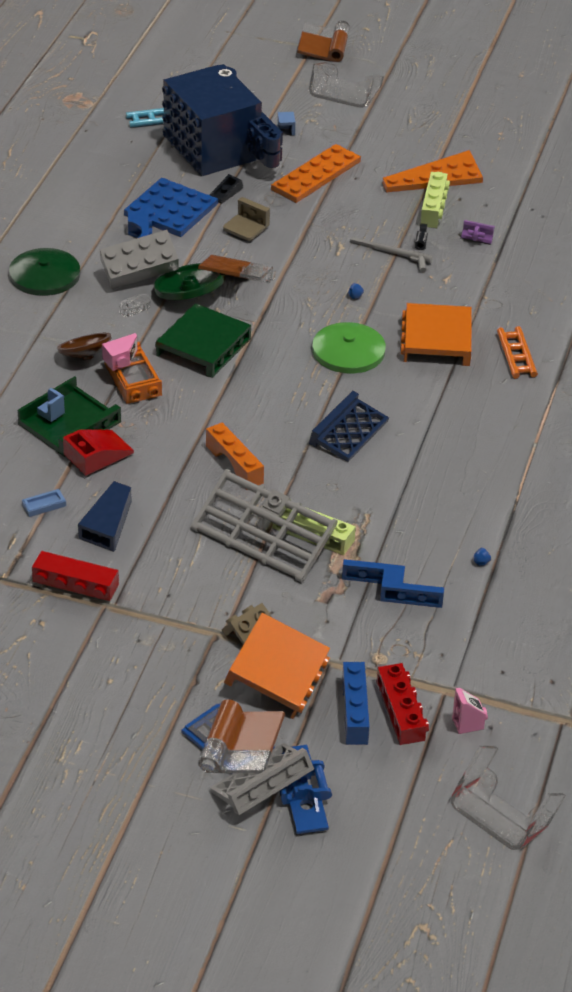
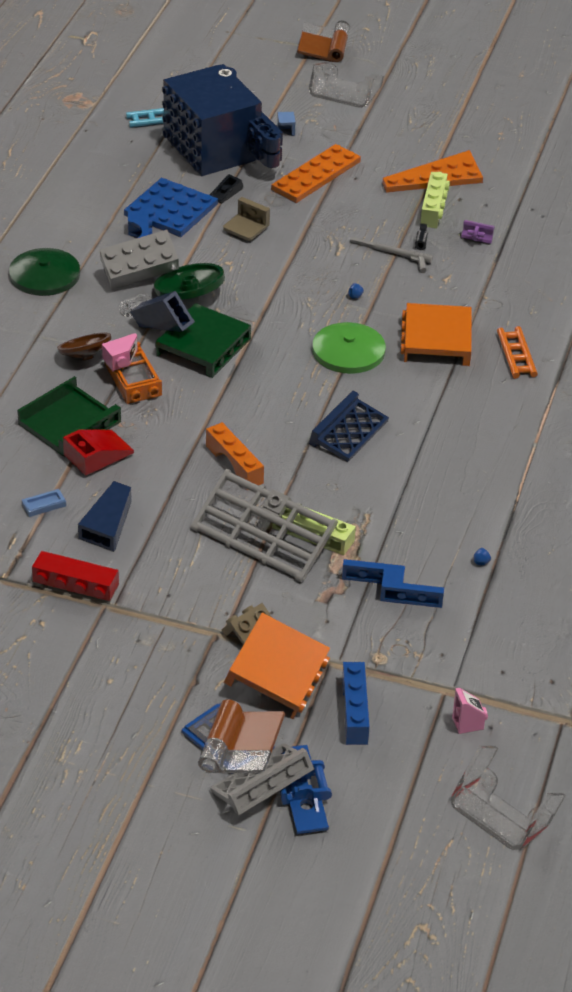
(53, 407): medium blue panel -> none
(163, 313): none -> dark blue slope
(239, 268): door -> none
(402, 704): red brick -> none

